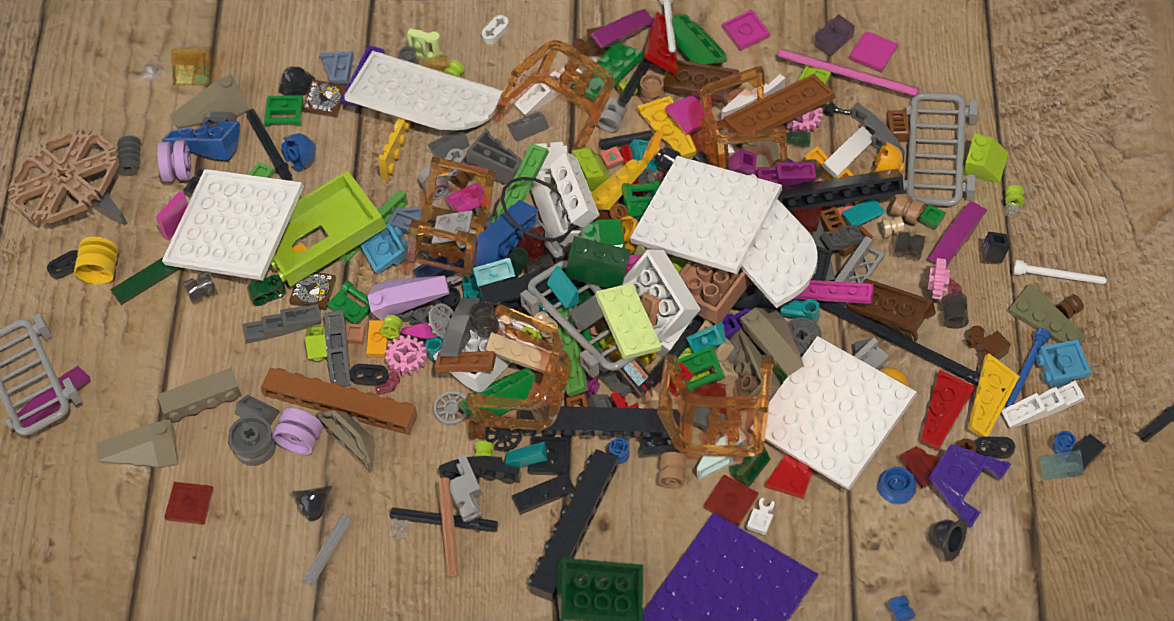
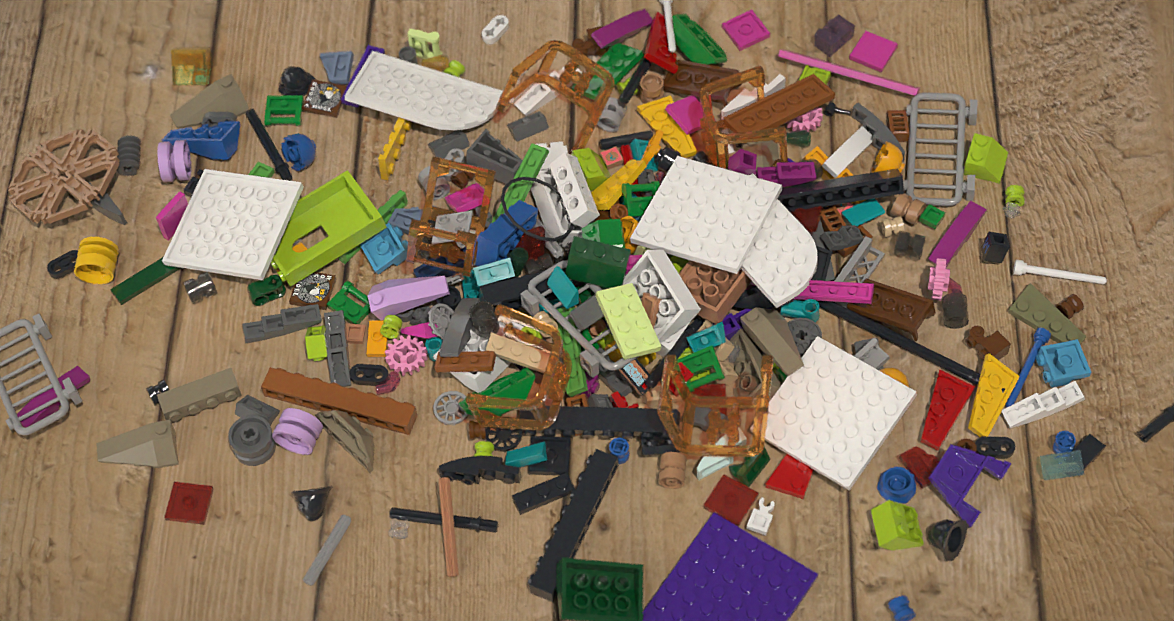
(153, 390): none -> black wheel
(466, 490): light grey plate -> none
(897, 526): none -> lime slope

